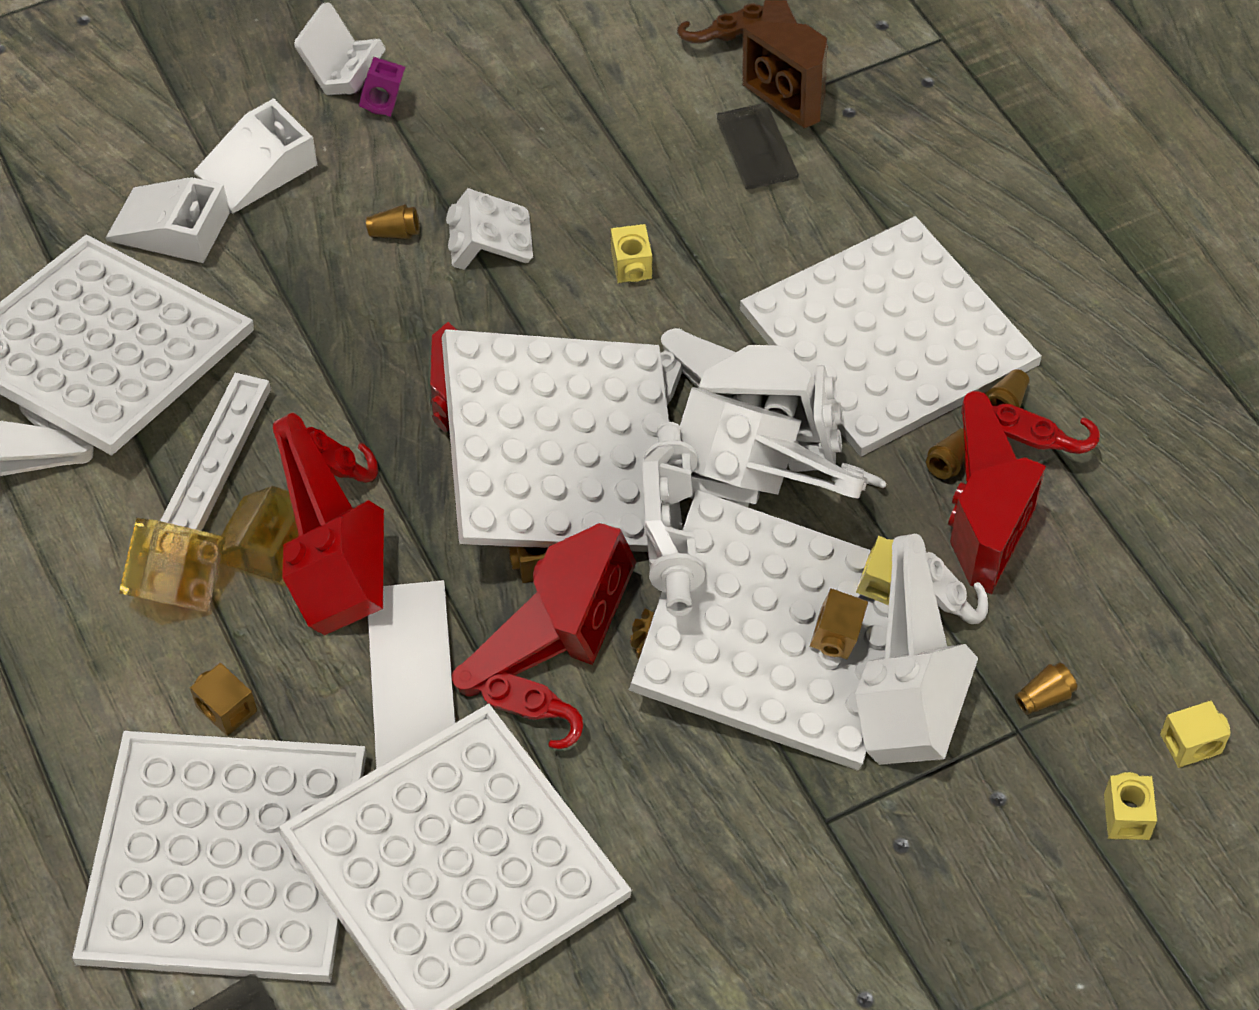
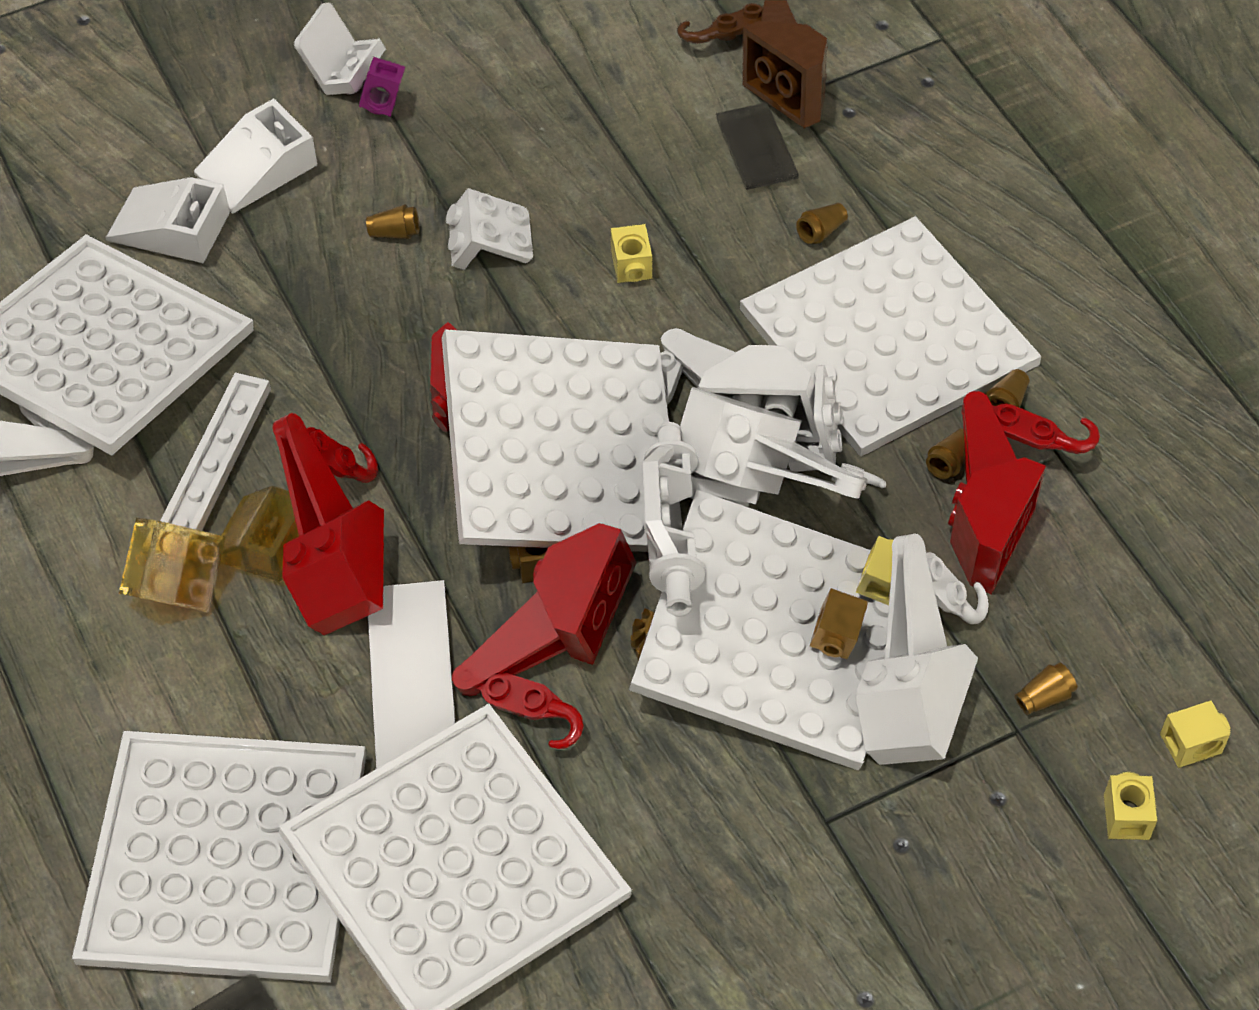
(223, 698): pearl gold brick -> none
(820, 222): none -> pearl gold cone

